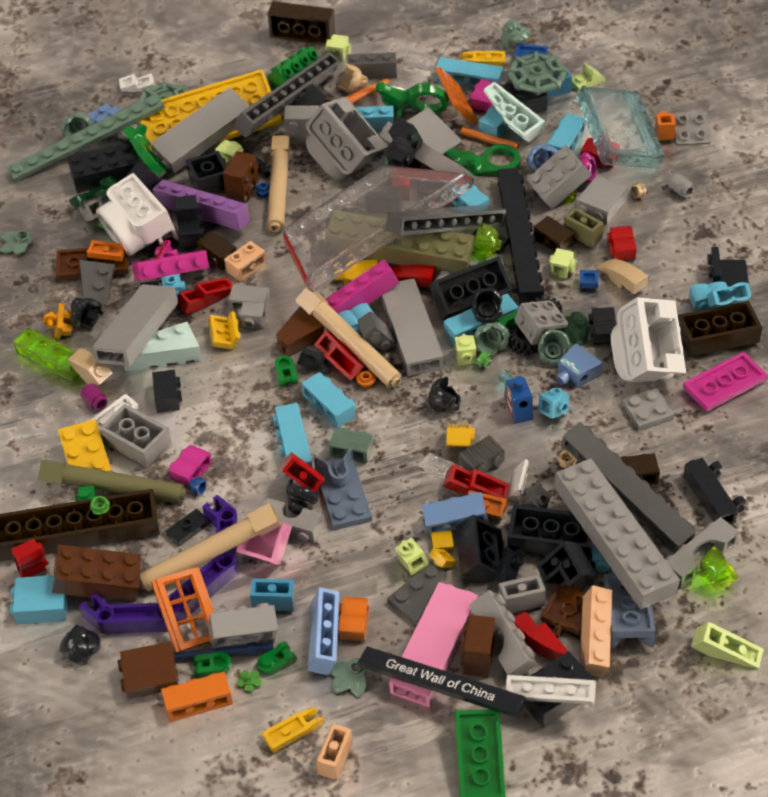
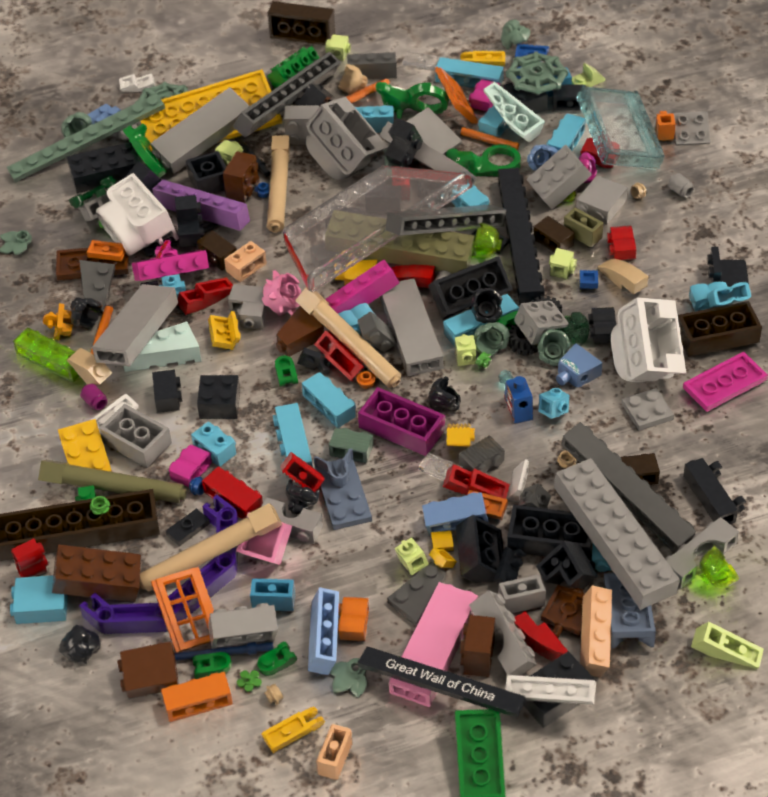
(104, 323): none -> orange piece
(216, 442): none -> medium azure brick
(218, 397): none -> black brick
(233, 491): none -> red brick
(273, 694): none -> tan plate
(281, 293): none -> bright pink brick
(401, 421): none -> magenta brick
(566, 98): none -> black brick

